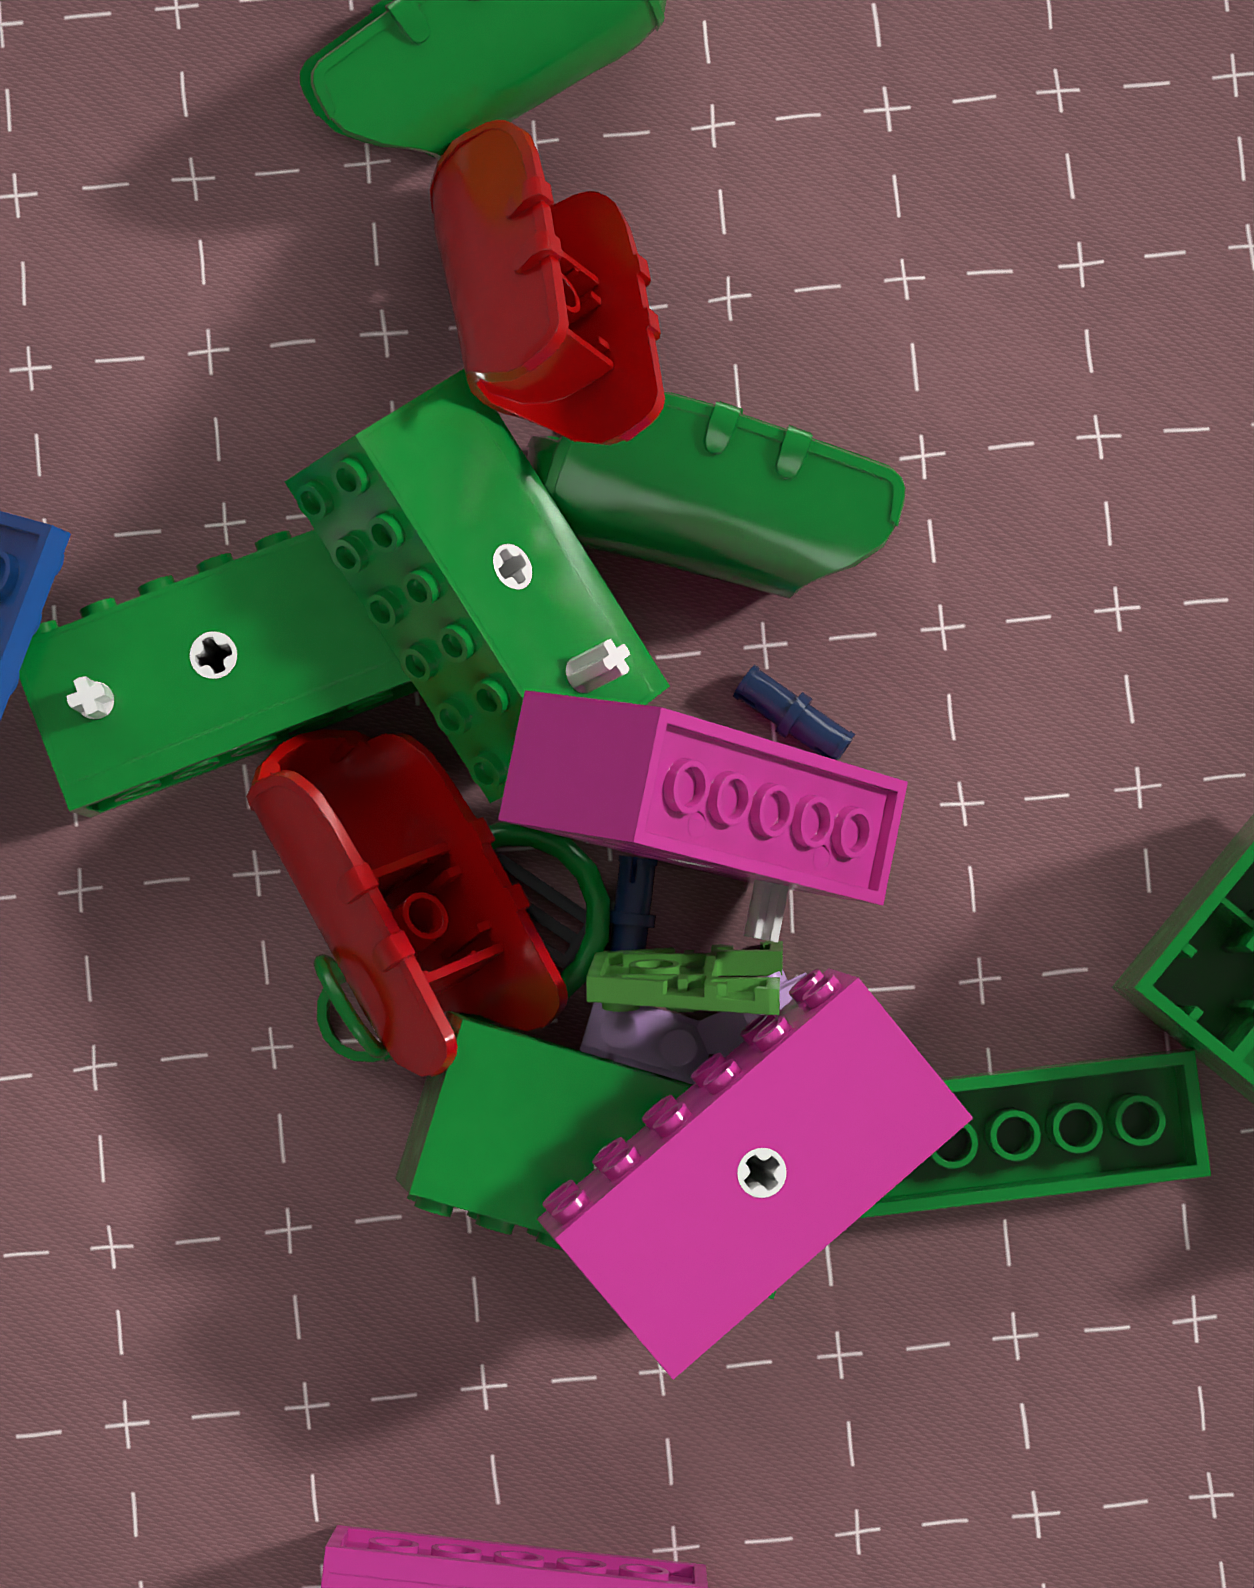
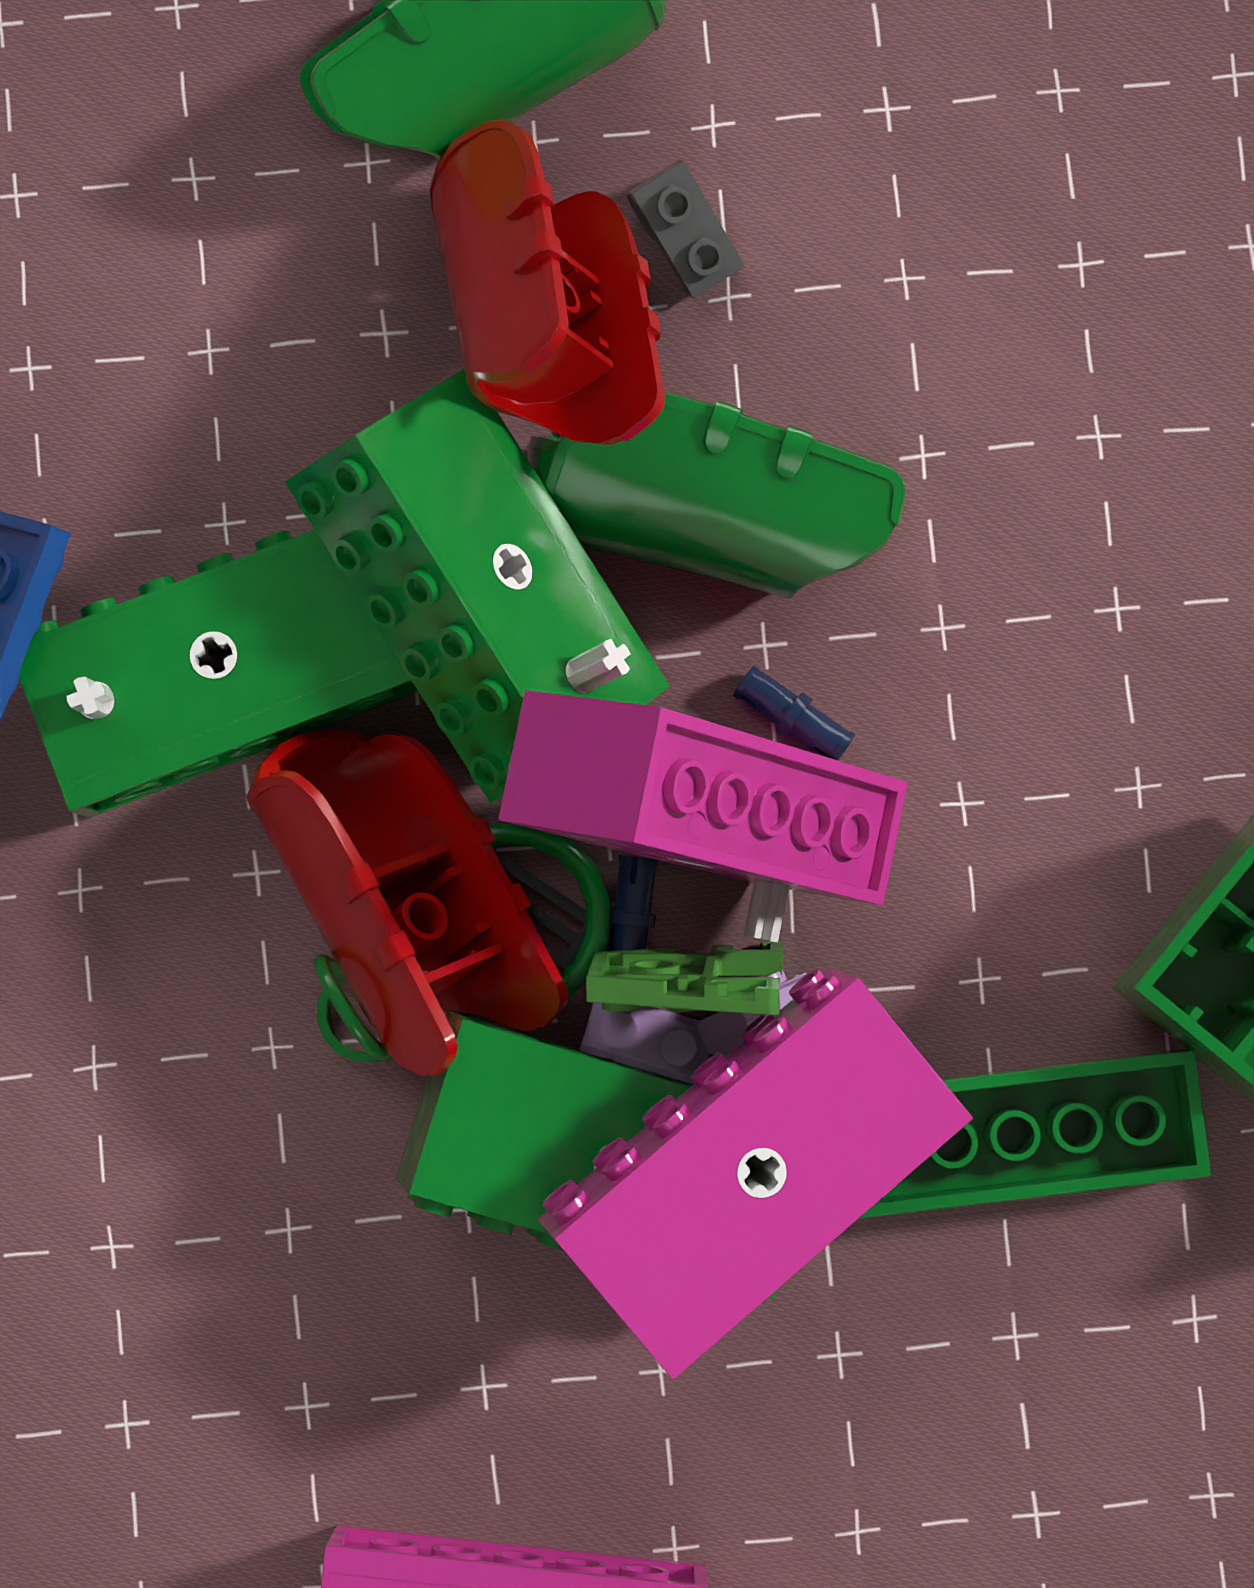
(685, 228): none -> dark grey plate

